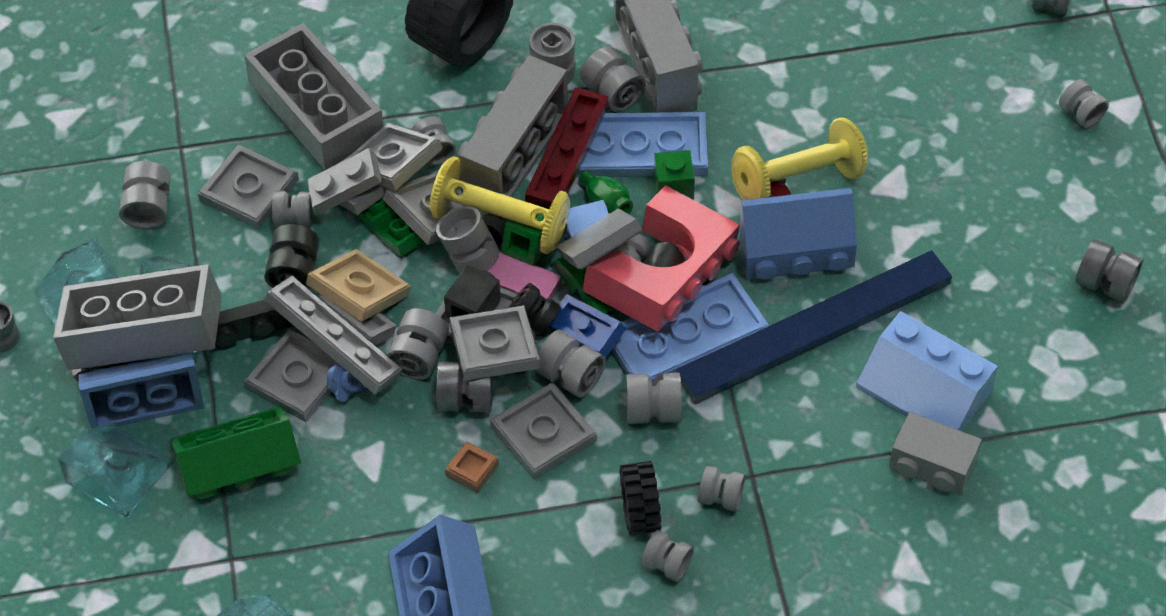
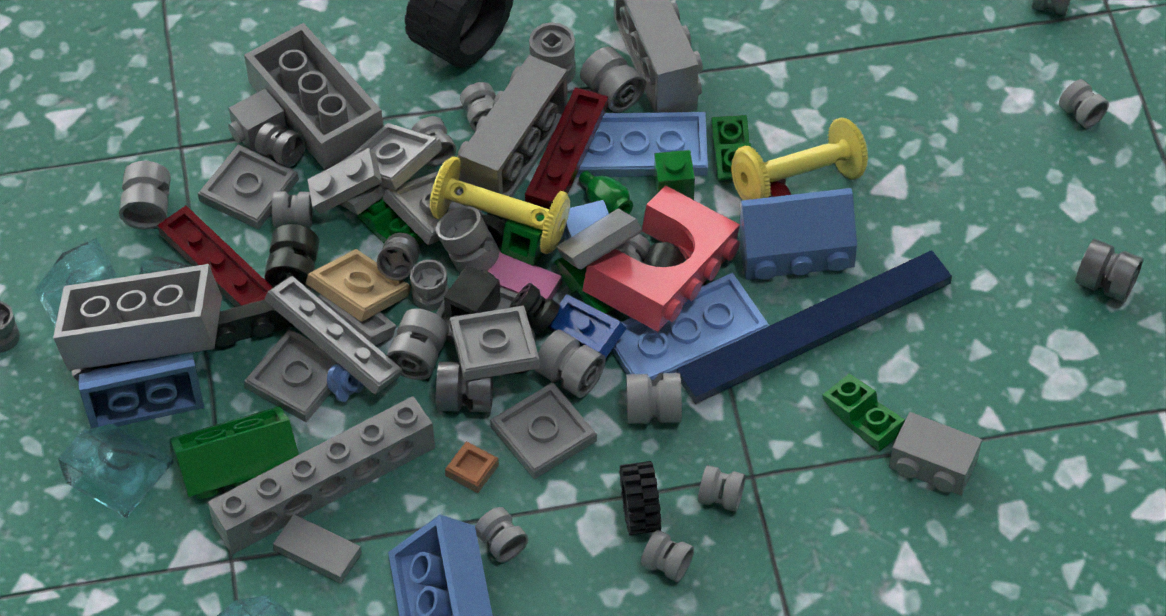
(203, 246): none -> dark red plate
(251, 114): none -> light grey brick
(282, 145): none -> flat silver wheel
(317, 548): none -> light grey tile
(322, 474): none -> light grey brick
(393, 263): none -> flat silver wheel
(428, 284): none -> light grey wheel
(477, 101): none -> light grey wheel
(503, 537): none -> light grey wheel
(727, 136): none -> green slope
(860, 410): none -> green slope
(927, 374): light blue slope -> none

